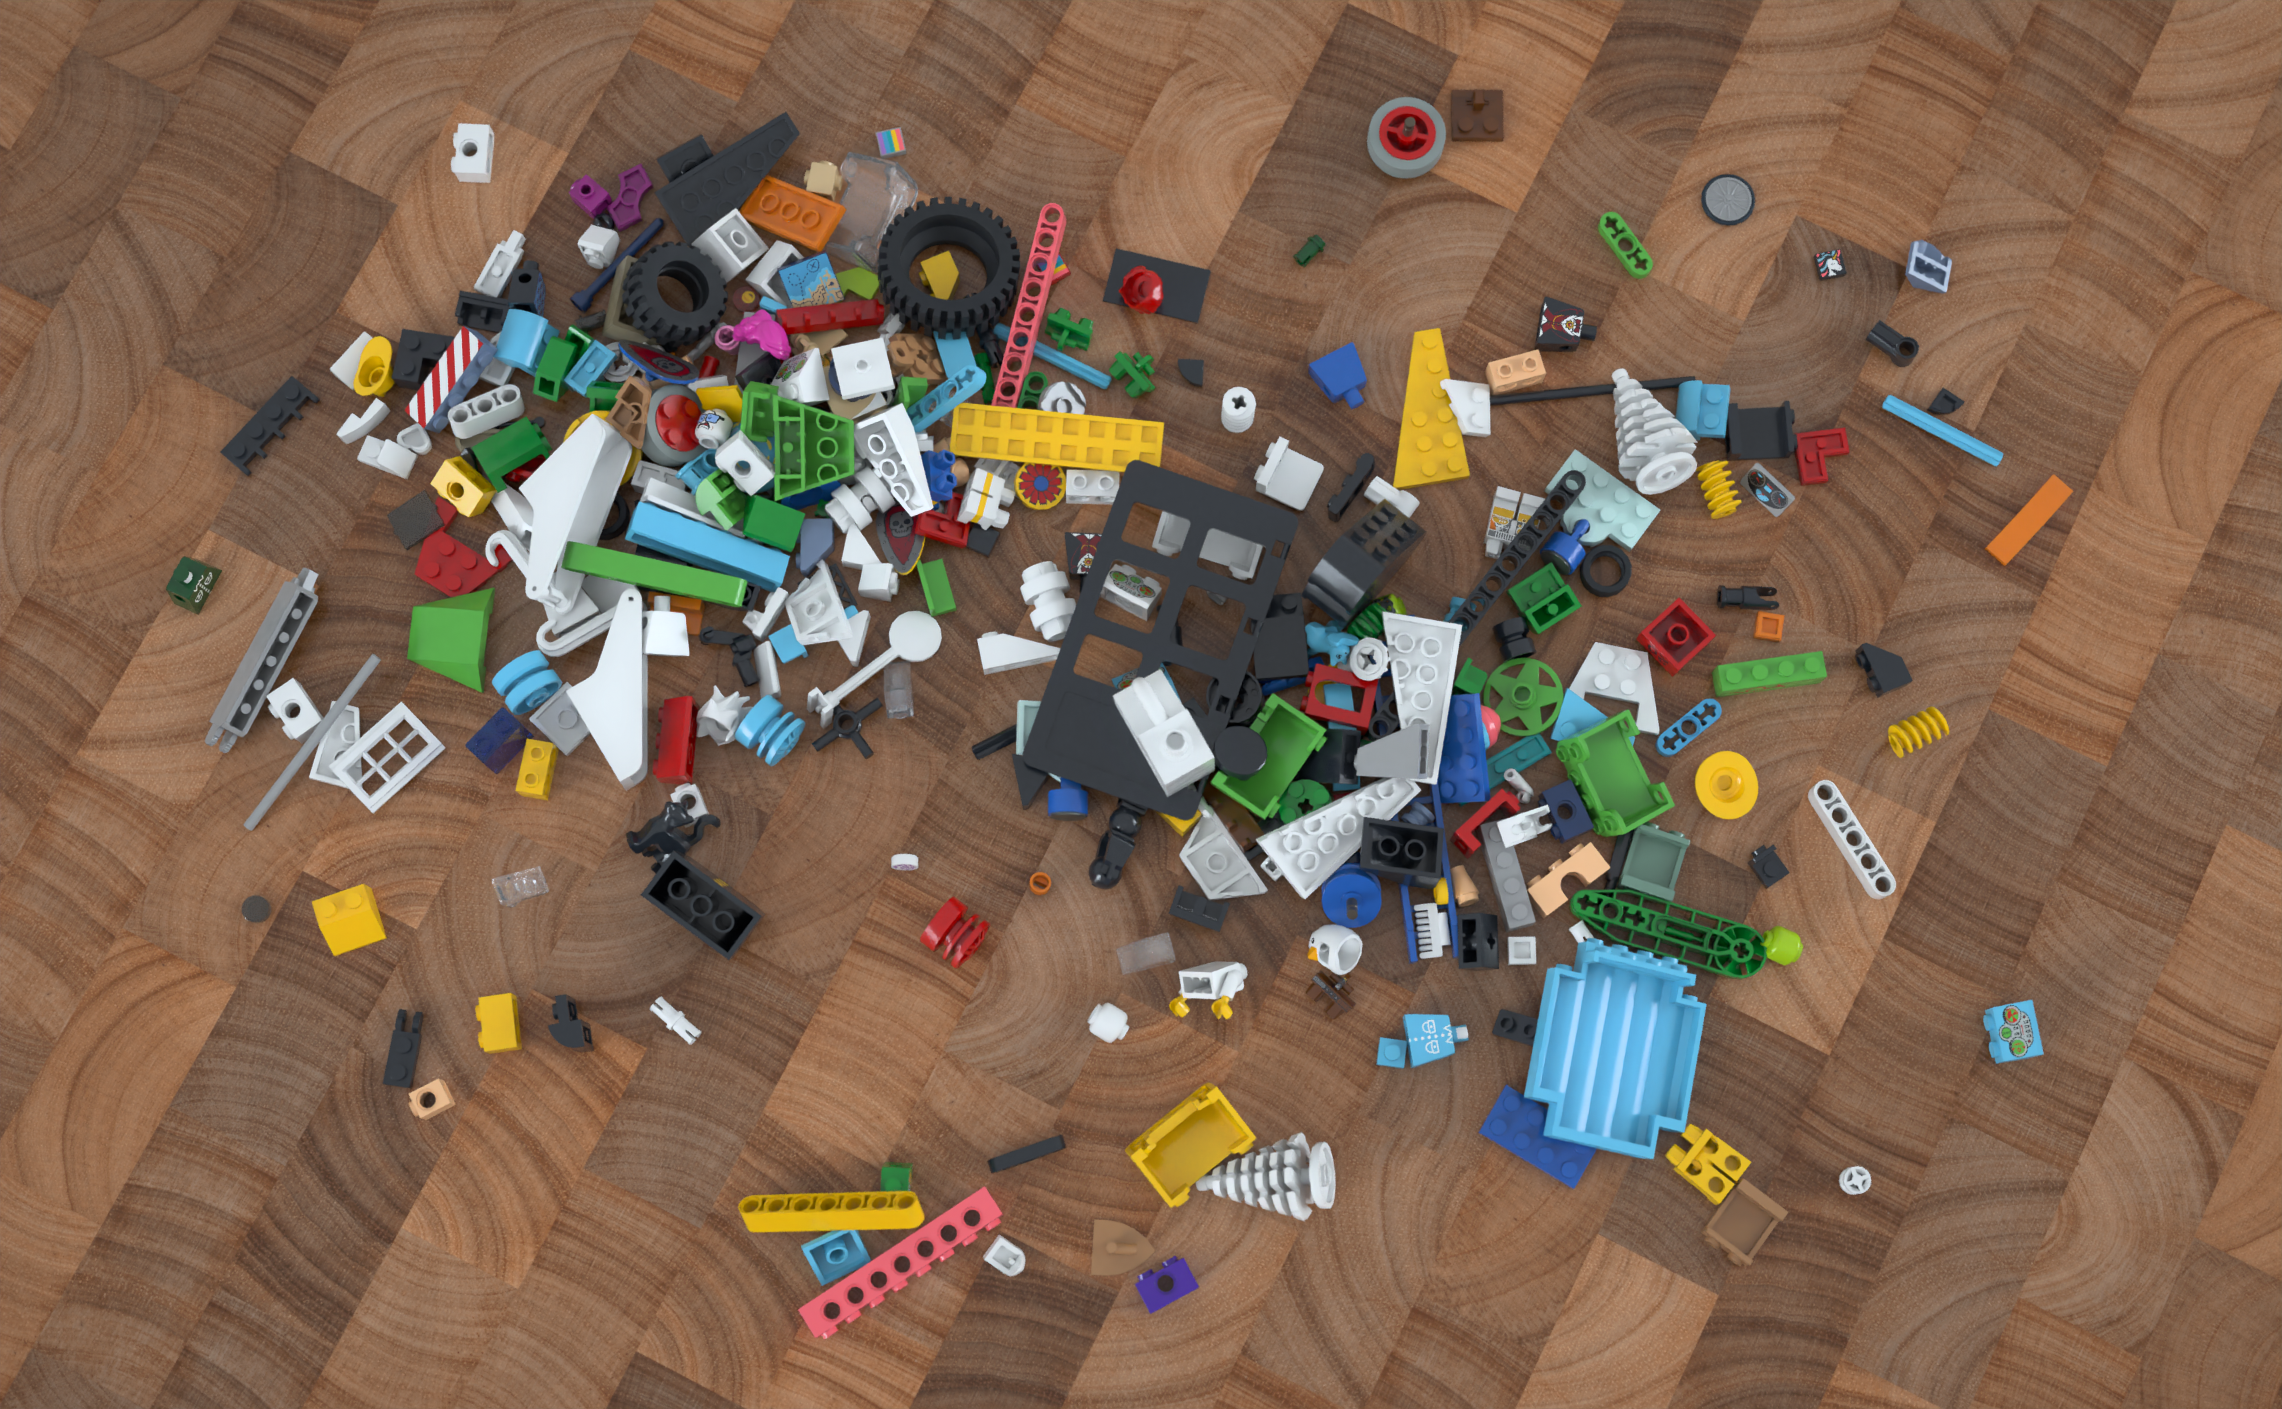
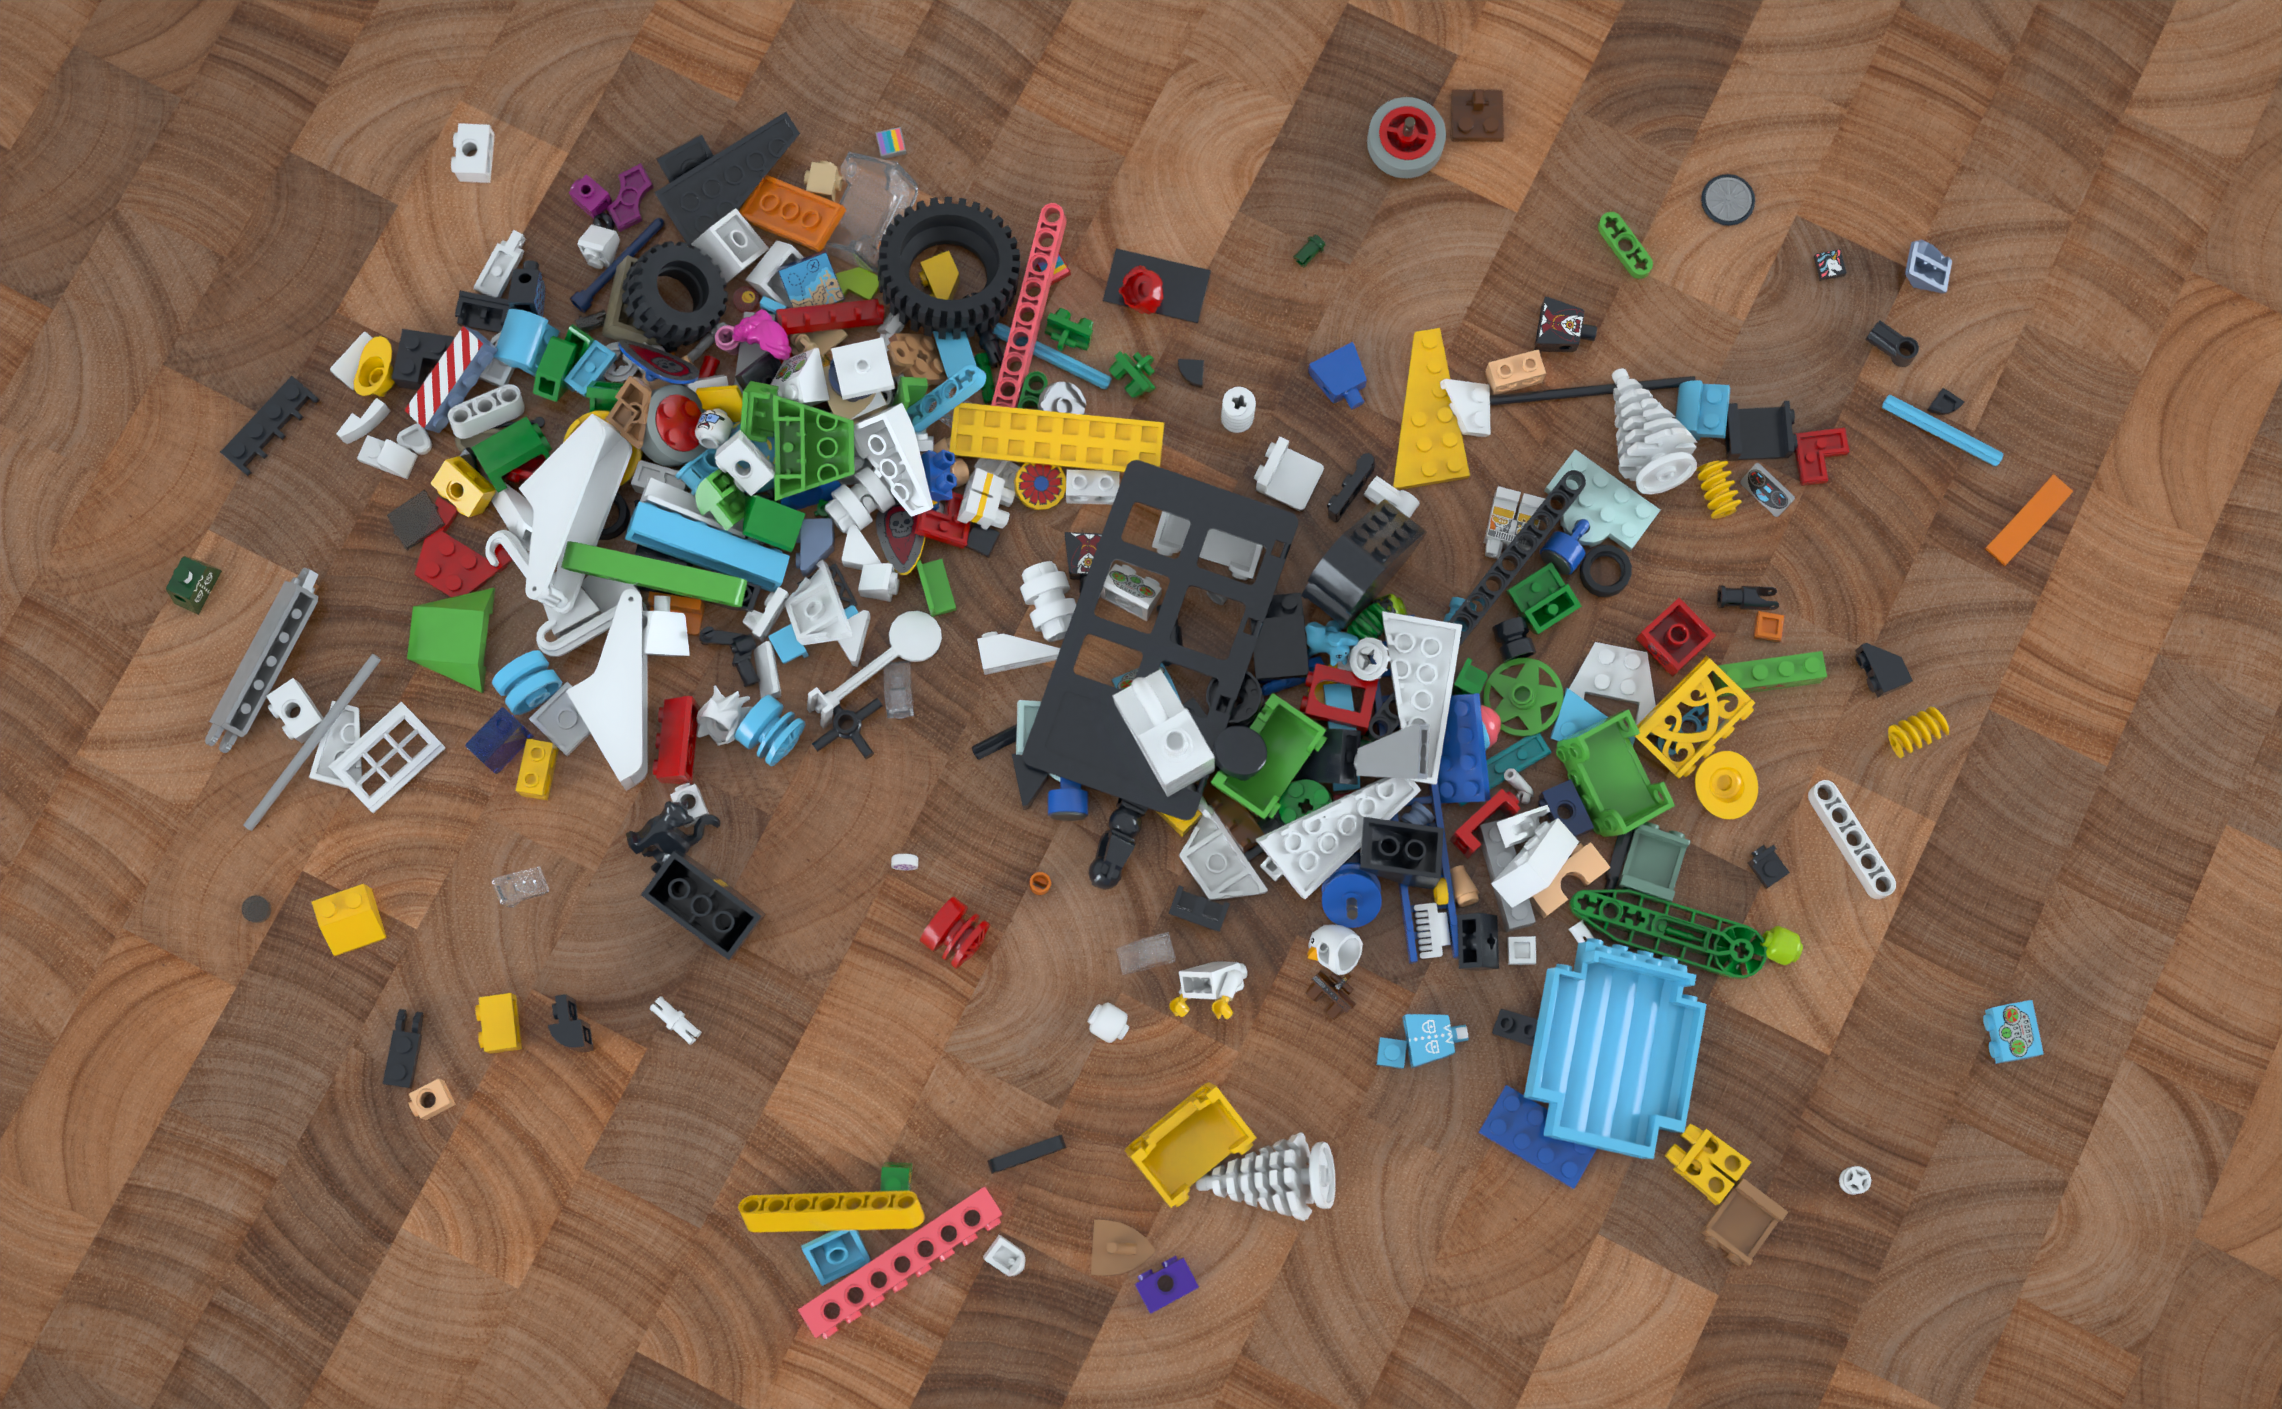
(1536, 863): none -> white wedge
(1694, 680): none -> yellow fence

